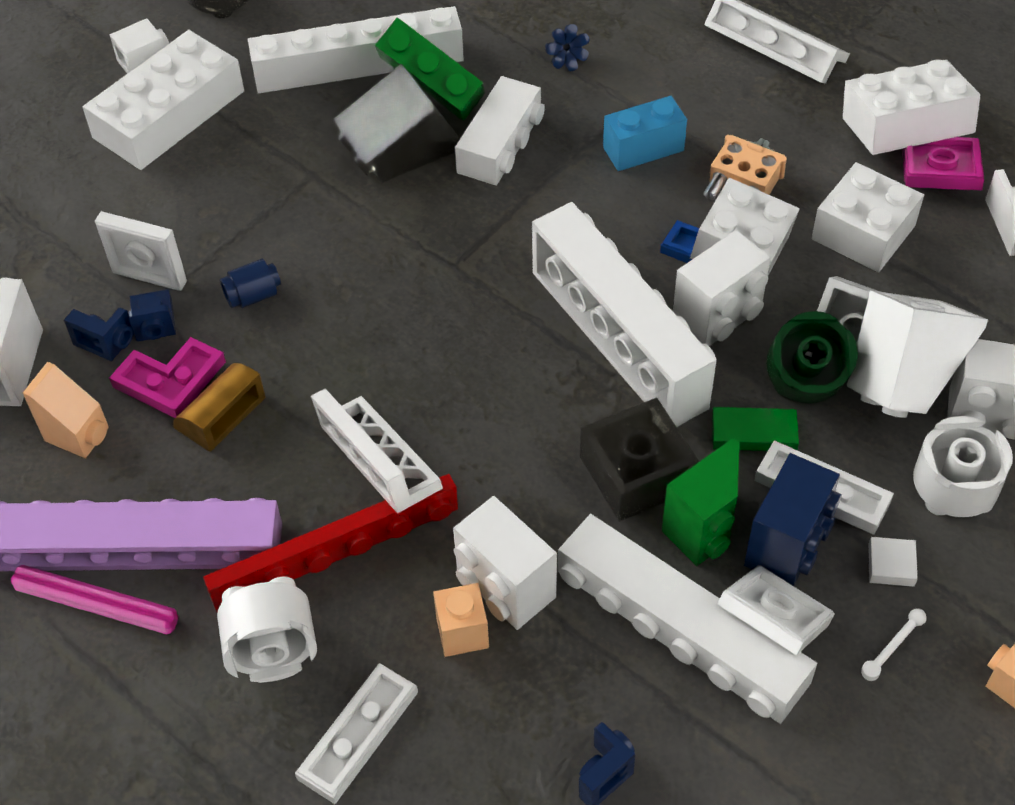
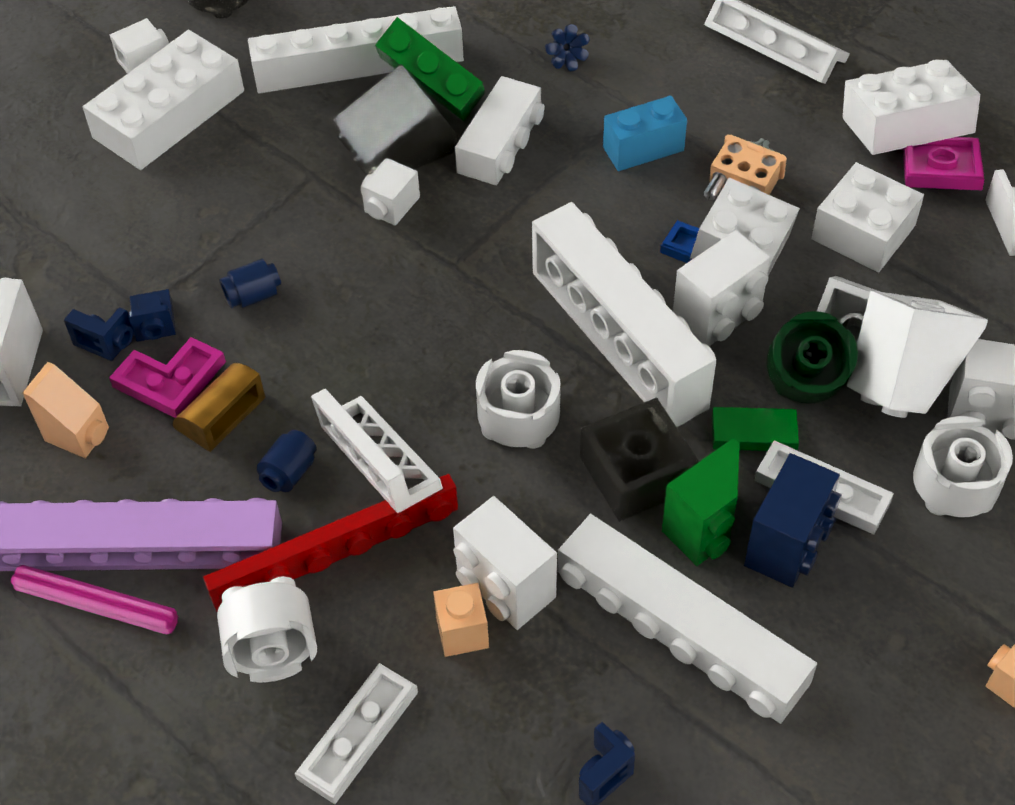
(141, 251): white tile -> none
(286, 461): none -> dark blue brick
(390, 191): none -> white brick
(518, 399): none -> white brick
(776, 609): white tile -> none
(872, 669): white hinge -> none
(892, 561): white tile -> none

